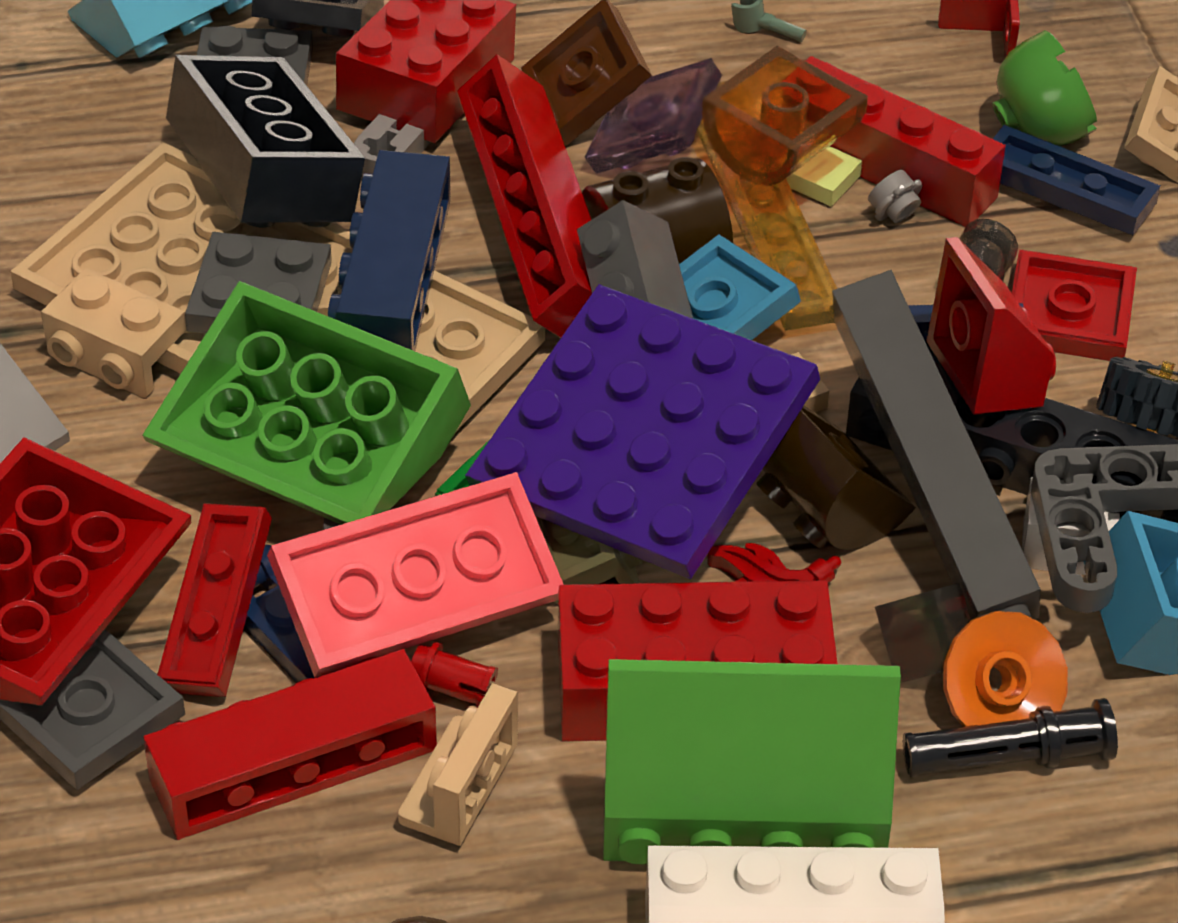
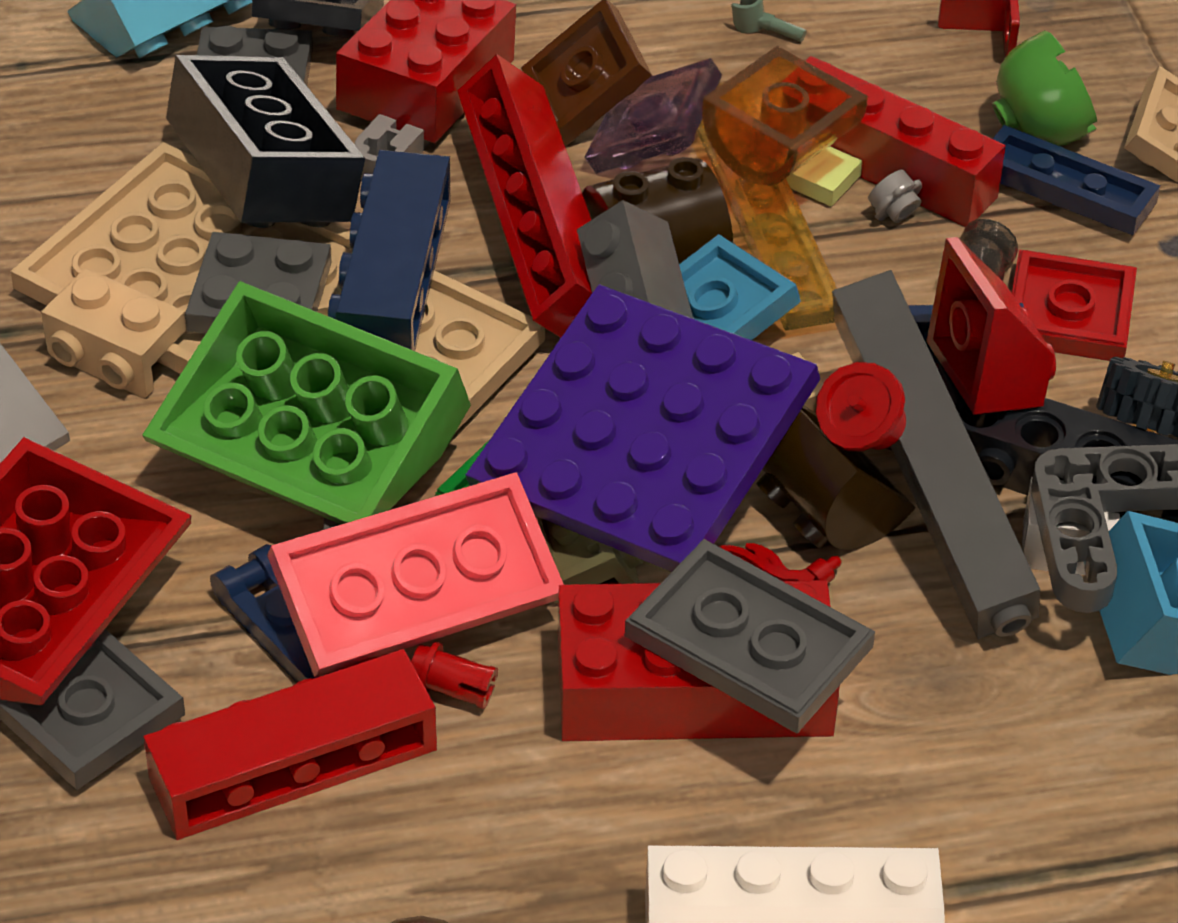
(214, 599): red tile -> none
(463, 768): tan bracket -> none
(748, 755): bright green slope -> none
(750, 635): none -> dark grey tile
(862, 407): none -> red piece
(922, 629): clear smoke panel -> none
(1023, 654): orange dish -> none
(1042, 737): black pin -> none

